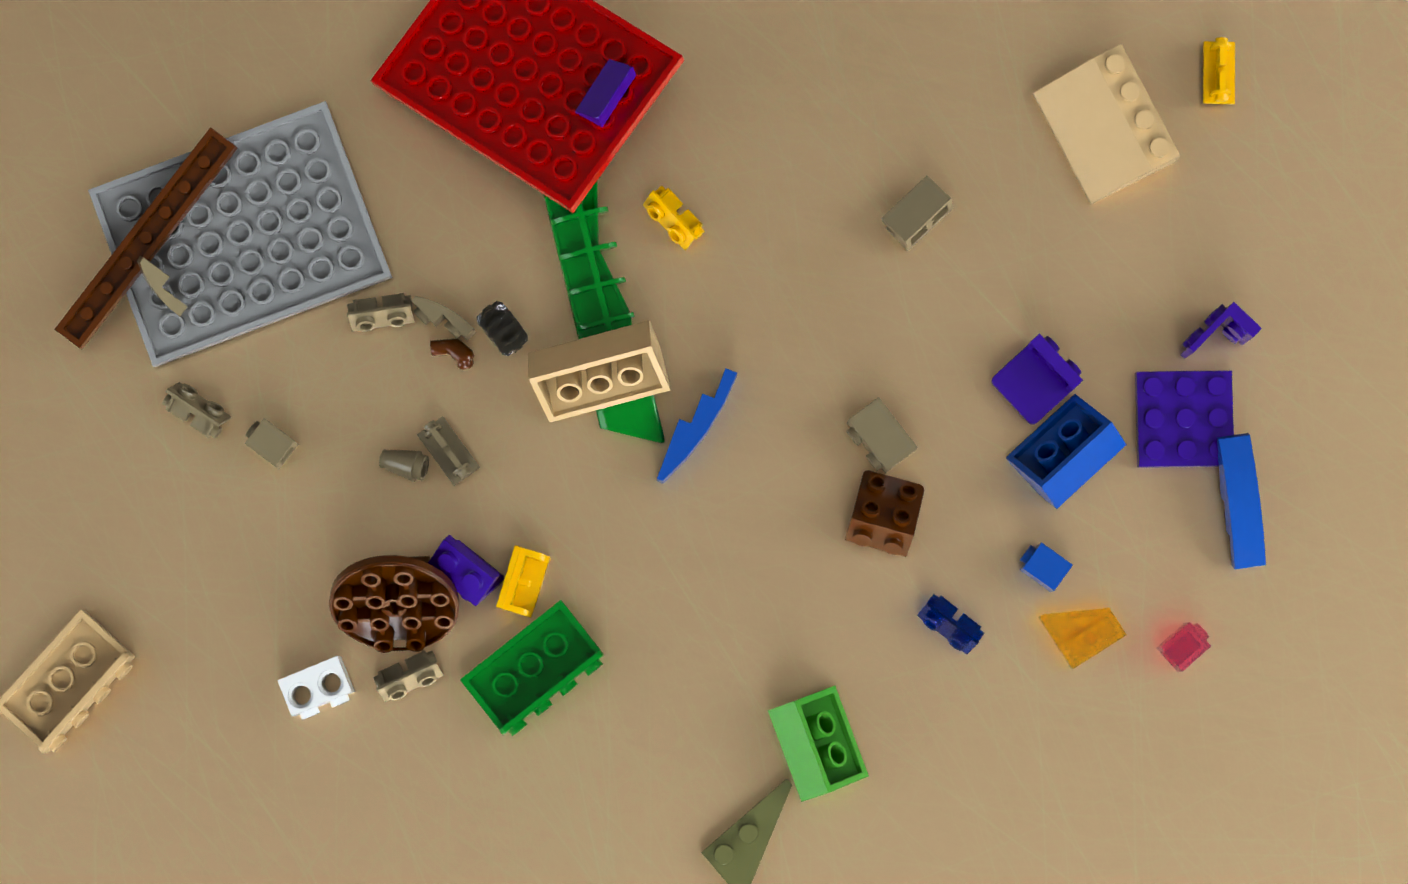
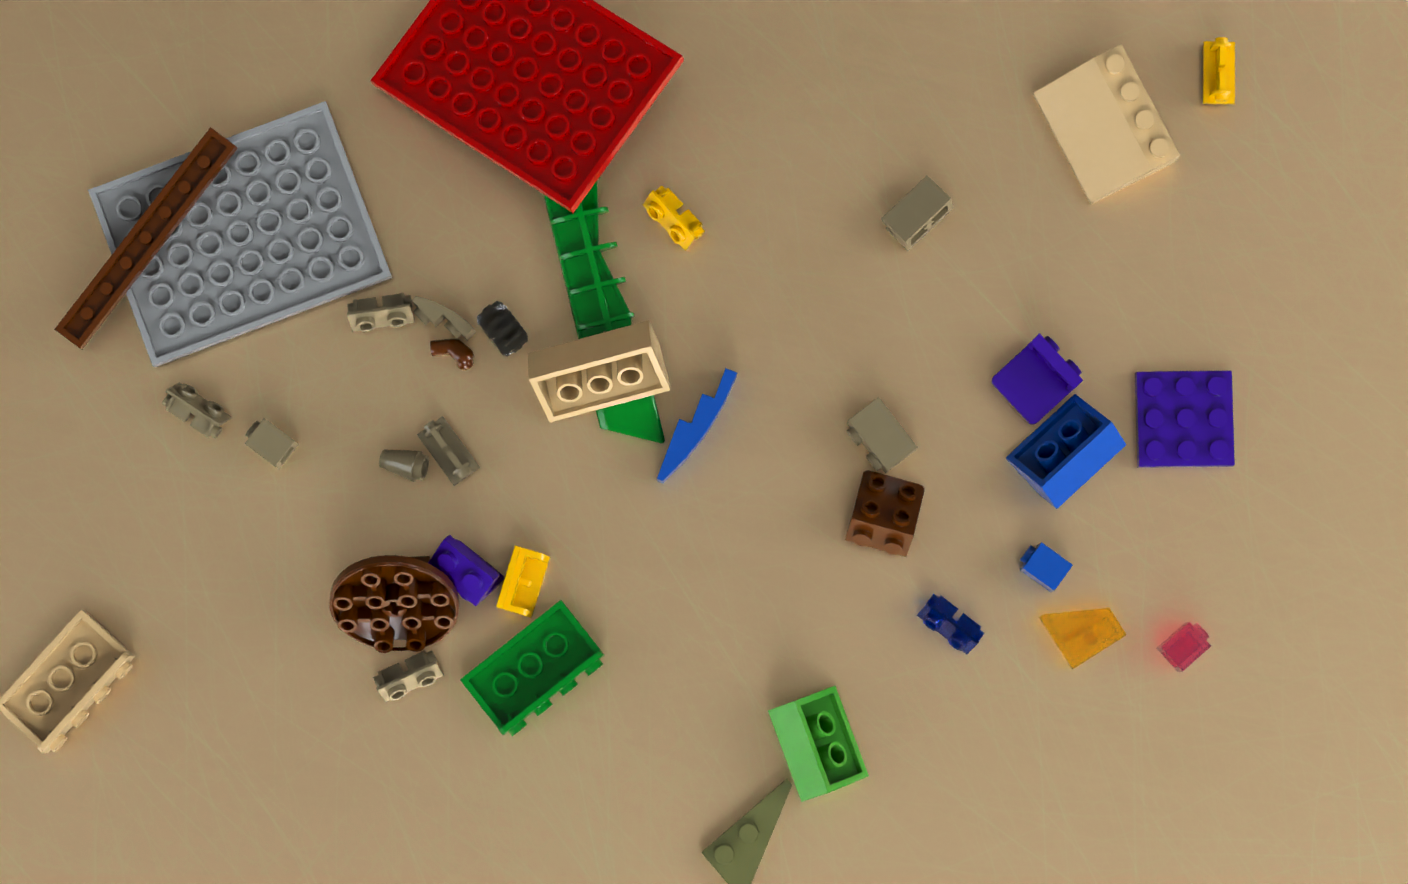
(156, 279): dark tan slope -> none
(314, 680): white brick -> none
(606, 92): dark purple slope -> none
(1236, 324): dark purple bracket -> none
(1241, 501): blue slope -> none

